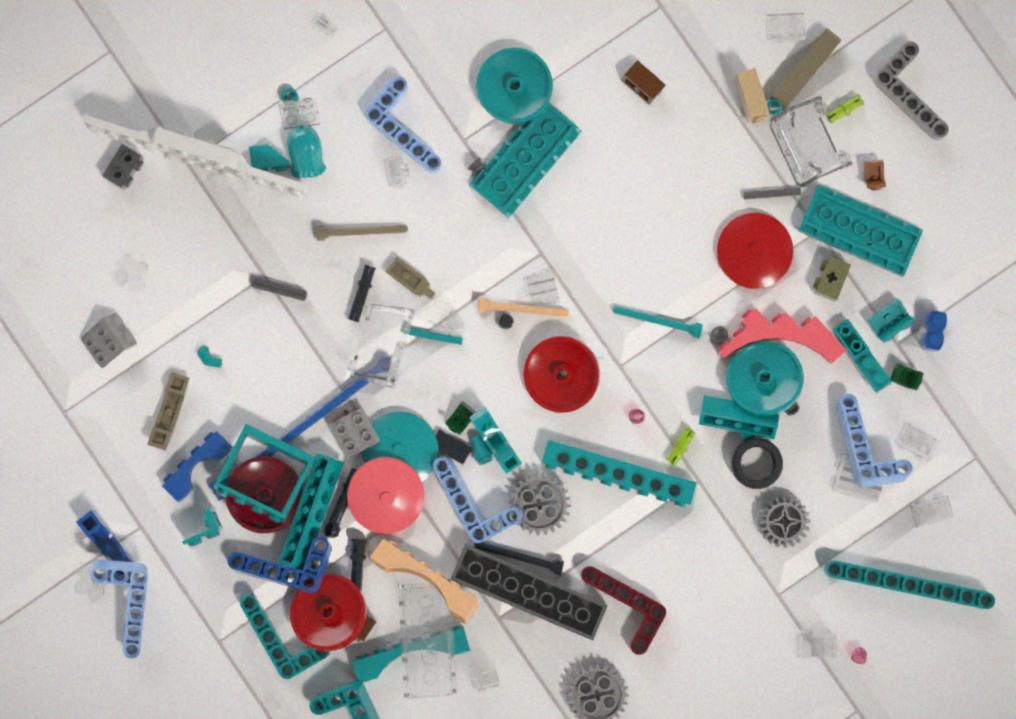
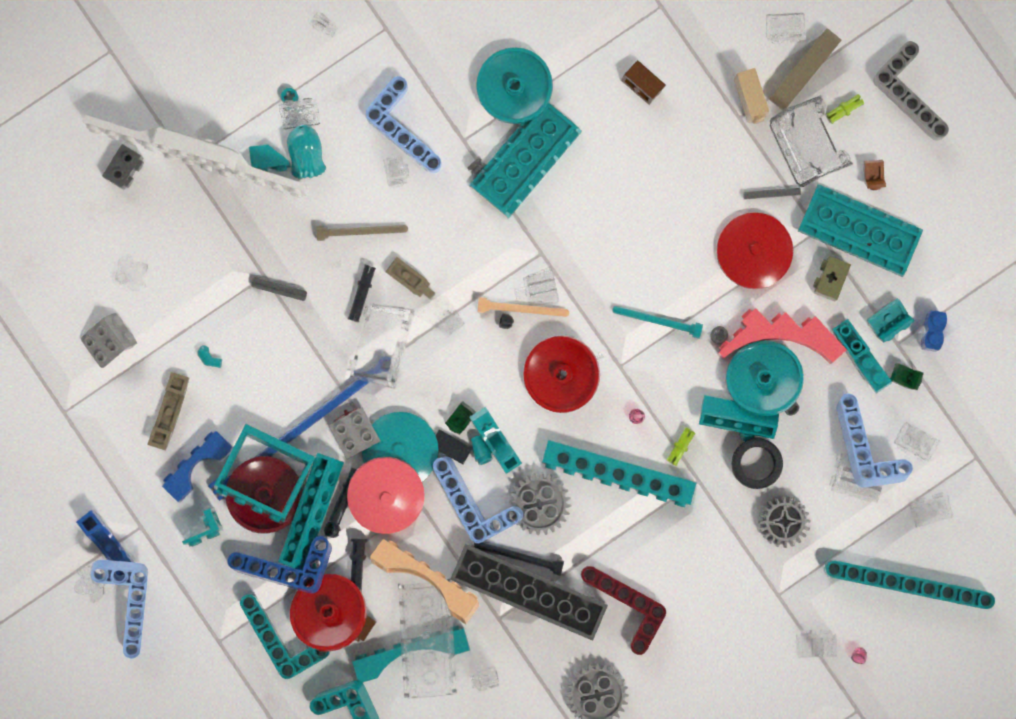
(436, 336): teal bar -> none
(774, 104): teal hinge -> none

